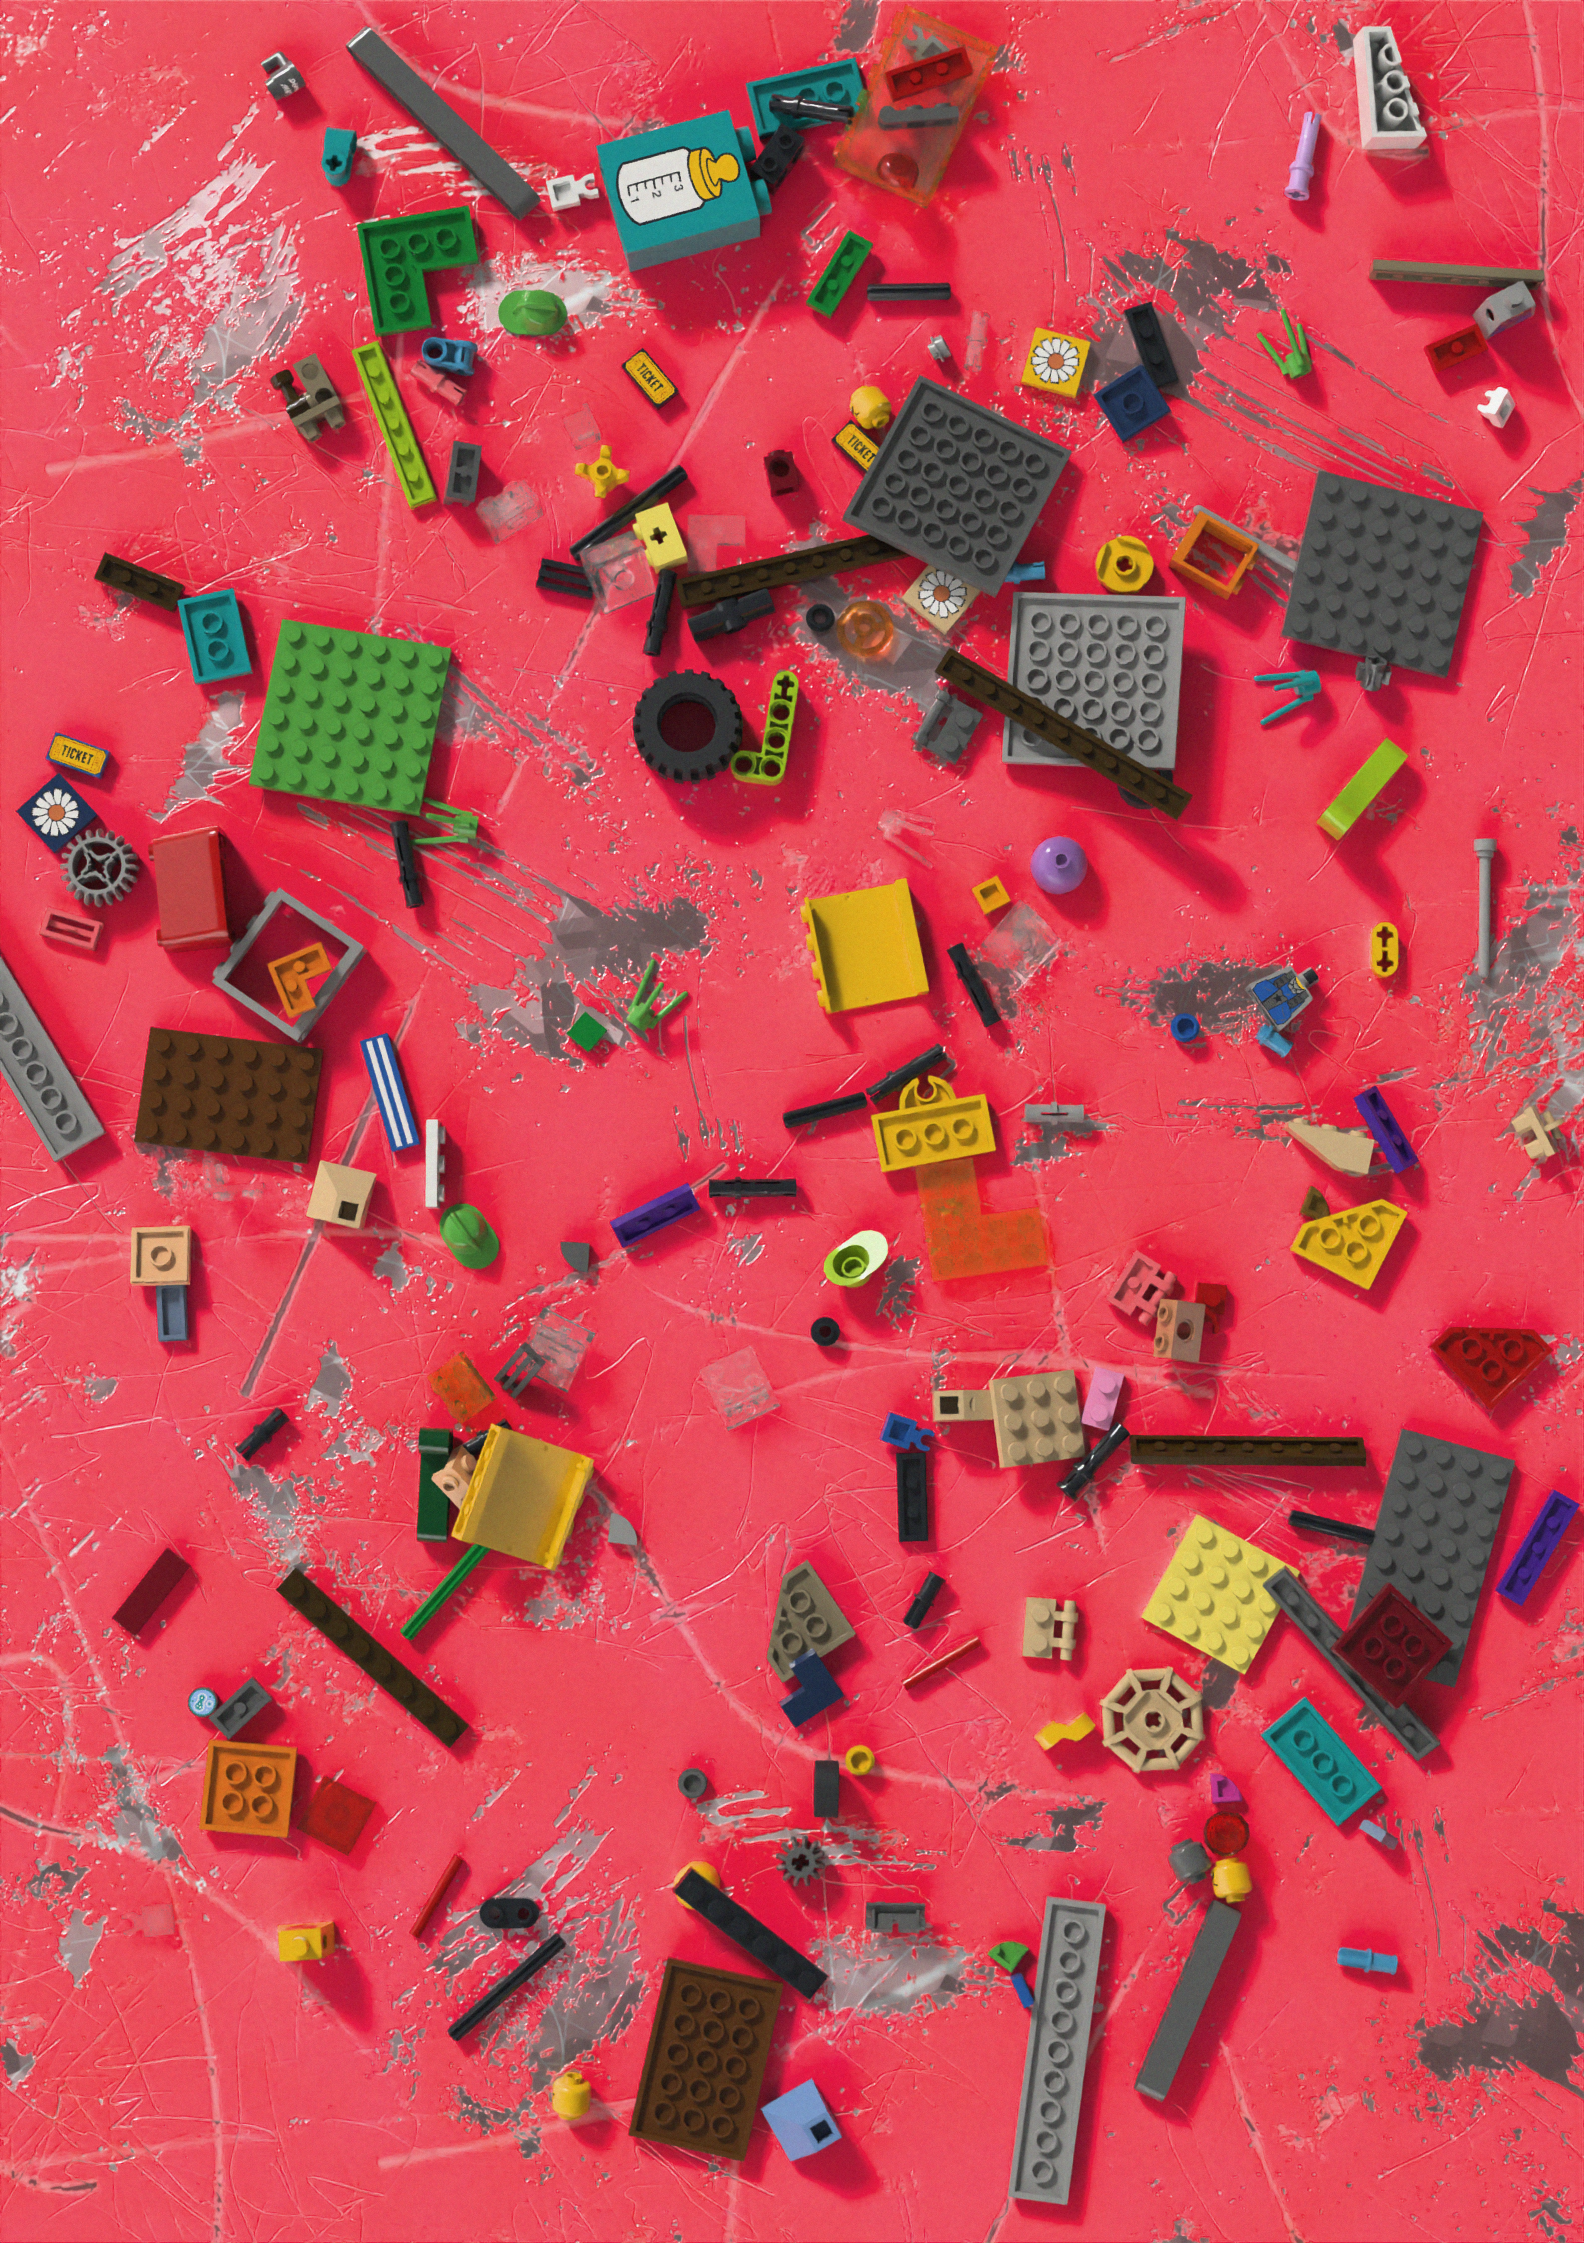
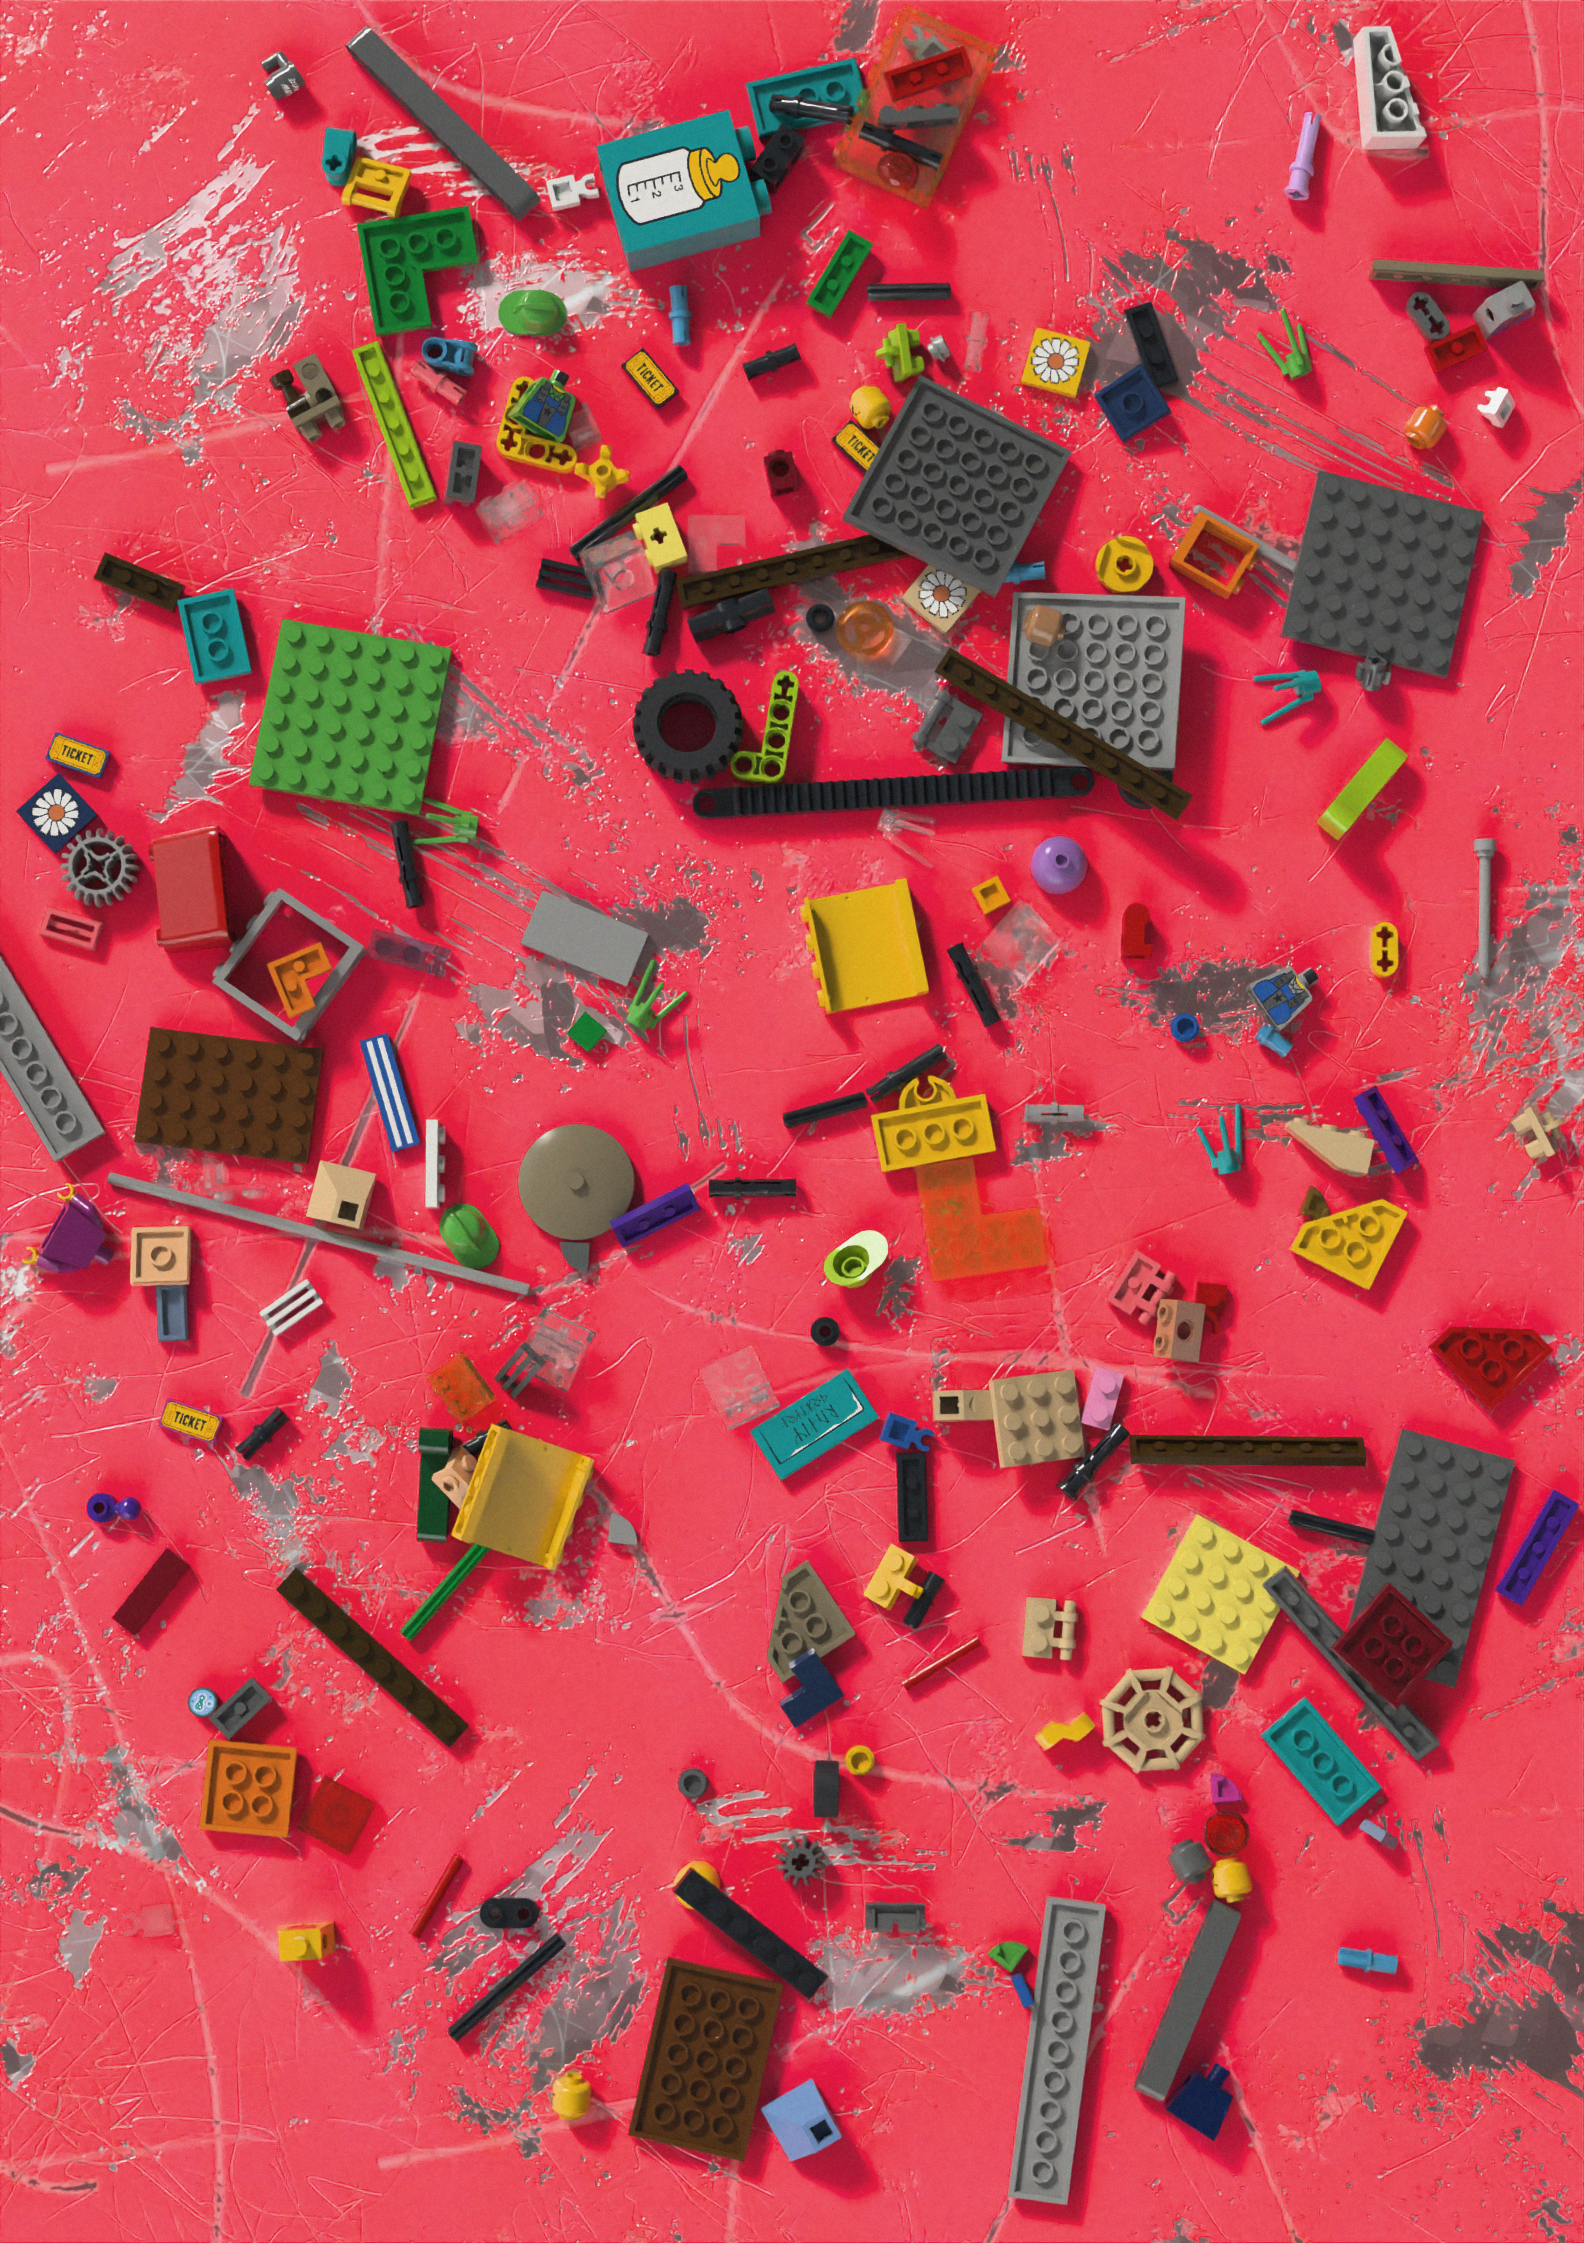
(73, 1238): none -> magenta torso
(127, 1508): none -> dark purple plate
(191, 1421): none -> tile
(311, 1293): none -> white tile
(318, 1233): none -> light grey piece
(378, 178): none -> yellow plate
(407, 952): none -> plate
(525, 442): none -> yellow beam
(546, 407): none -> torso
(576, 1181): none -> dark tan dish
(584, 938): none -> light grey tile
(680, 315): none -> dark azure pin
(771, 361): none -> black pin
(814, 1424): none -> teal tile
(889, 141): none -> black pin
(892, 1578): none -> yellow plate
(893, 793): none -> black gear
(897, 352): none -> lime hips
(1043, 626): none -> medium nougat head
(1133, 933): none -> red leg
(1202, 2100): none -> clear blue torso
(1228, 1159): none -> teal plant
(1425, 427): none -> orange head
(1432, 313): none -> dark grey beam

